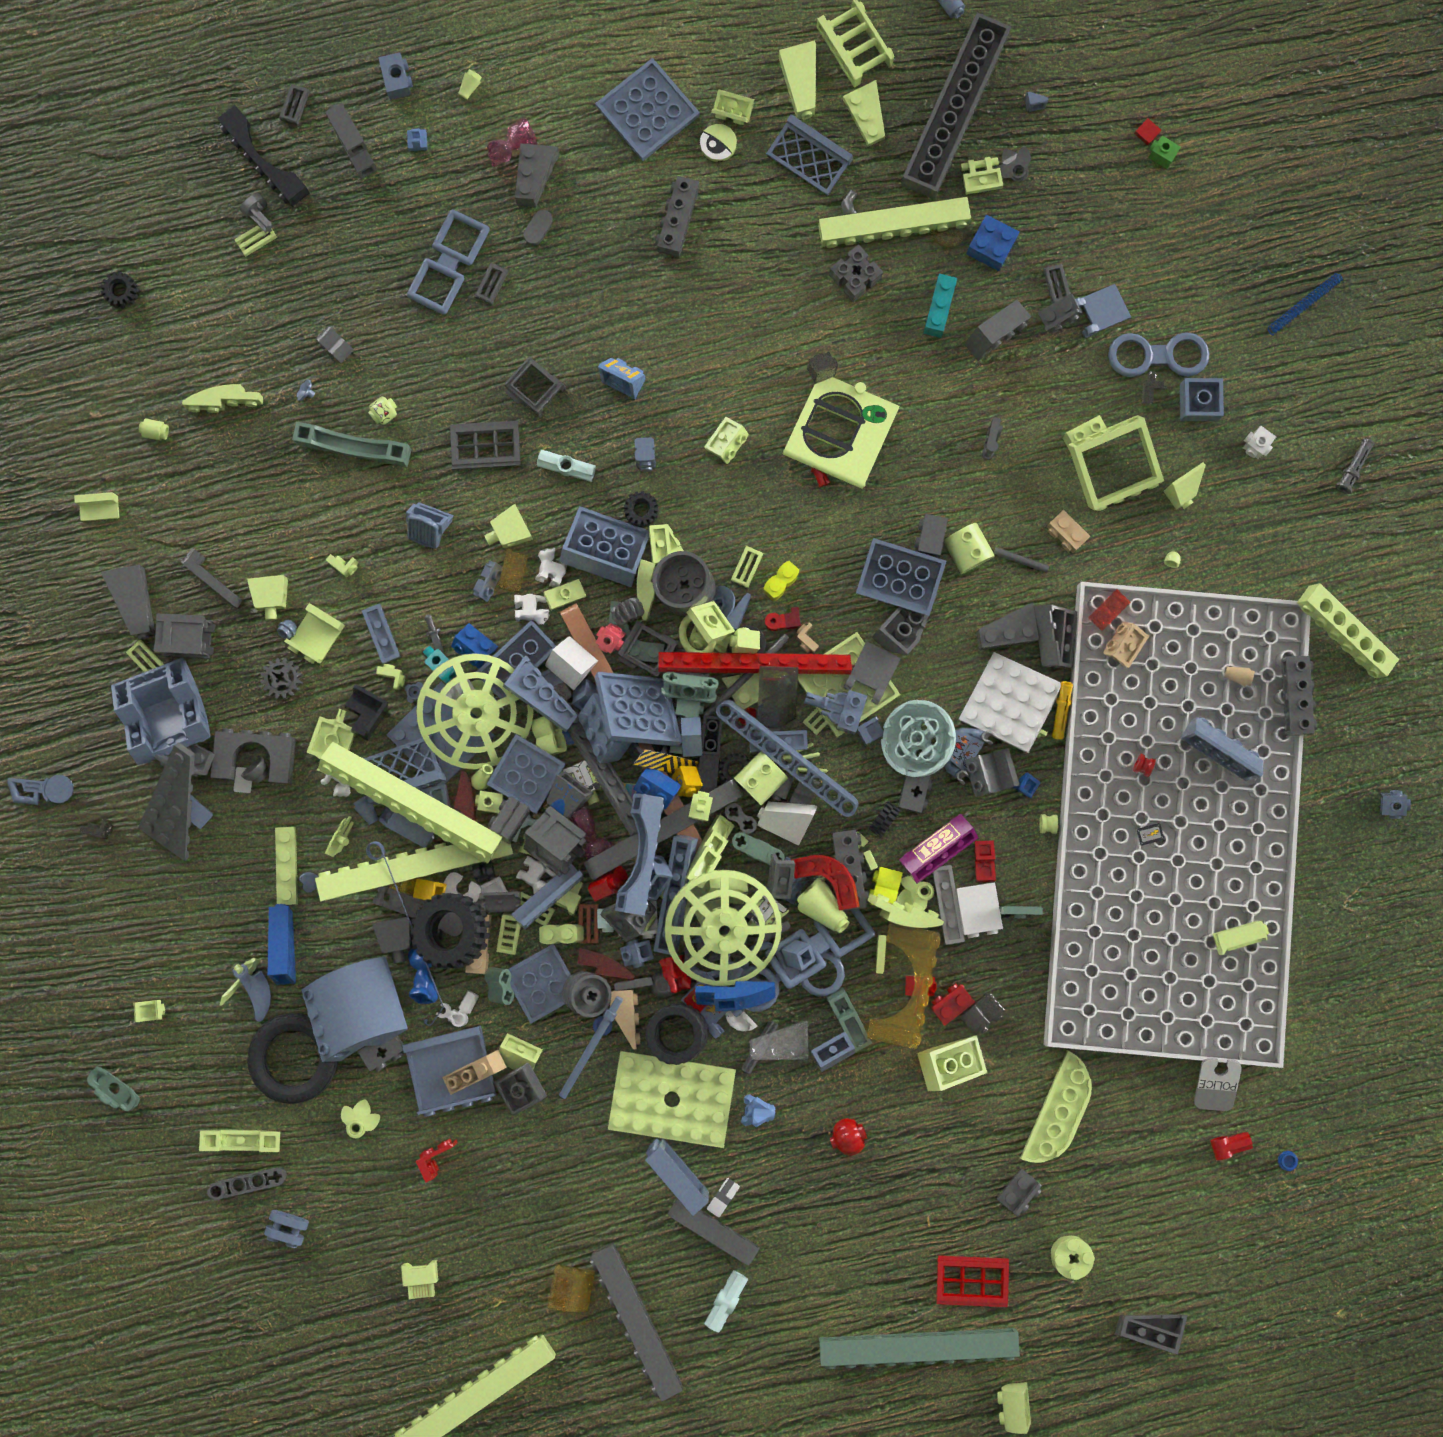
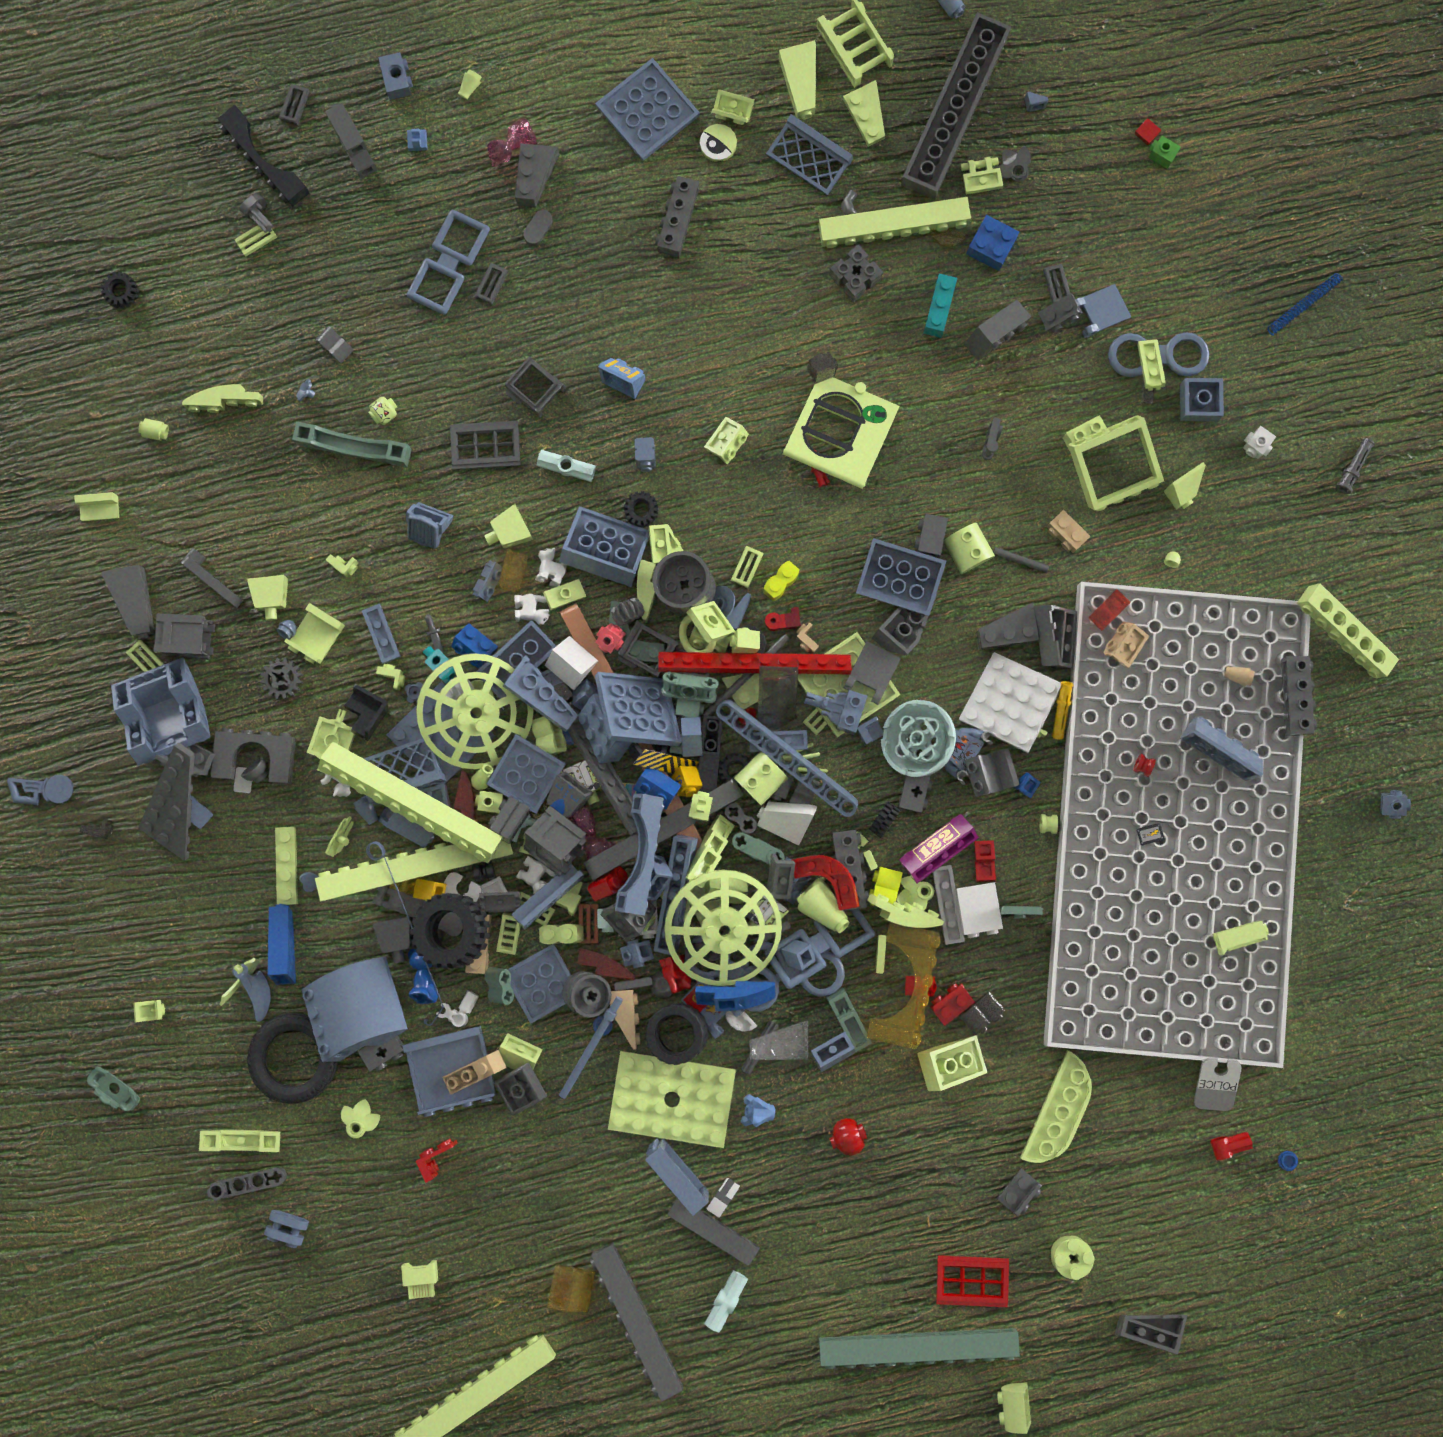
(1151, 364): none -> yellowish green hinge

